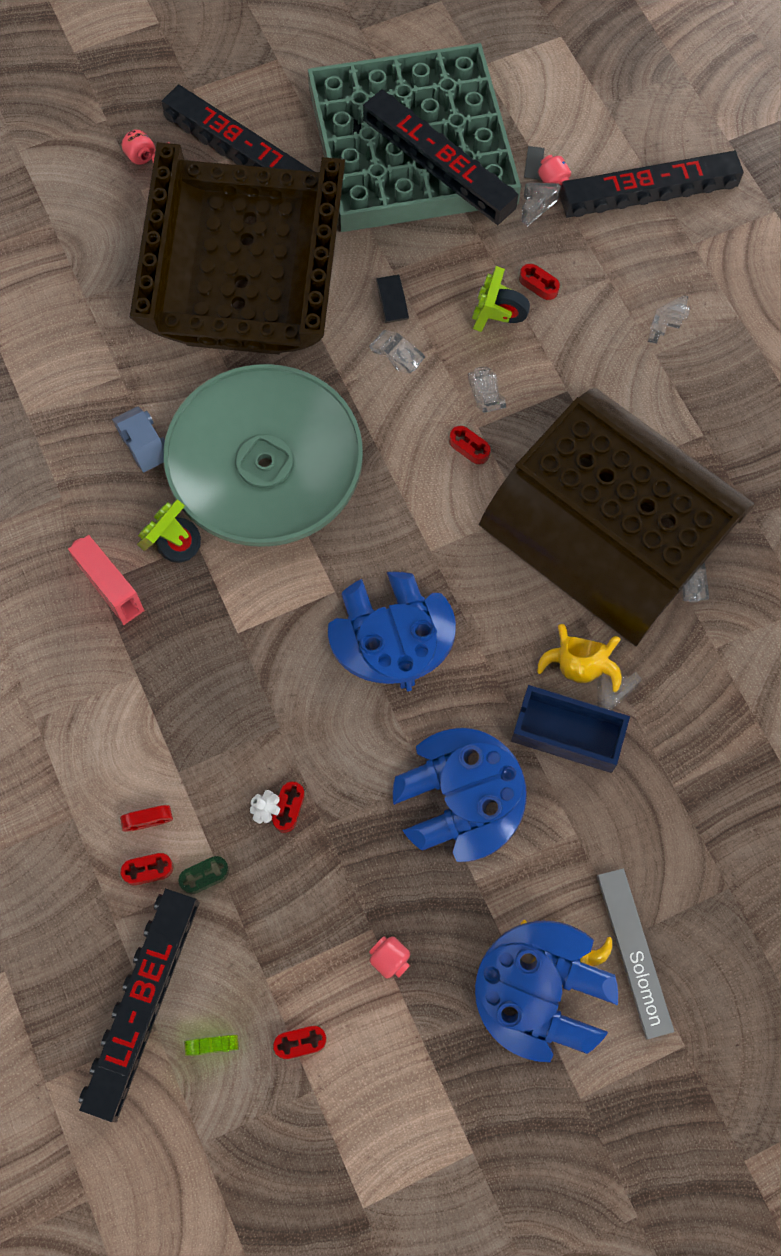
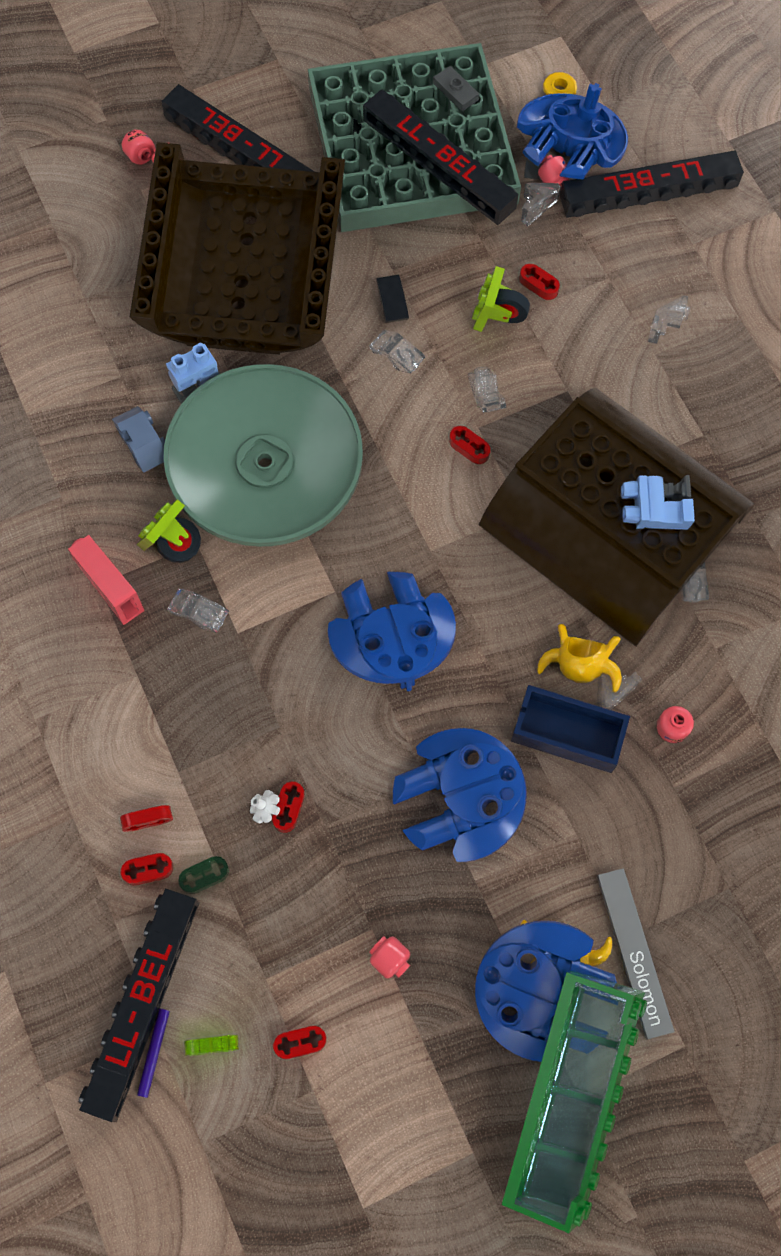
(153, 1053): none -> dark purple bar
(191, 369): none -> light blue hips
(198, 609): none -> clear slope
(456, 88): none -> dark grey plate
(559, 79): none -> yellow piece
(573, 126): none -> blue piece
(574, 1101): none -> clear light blue window
(650, 507): none -> light blue hips
(675, 724): none -> coral head

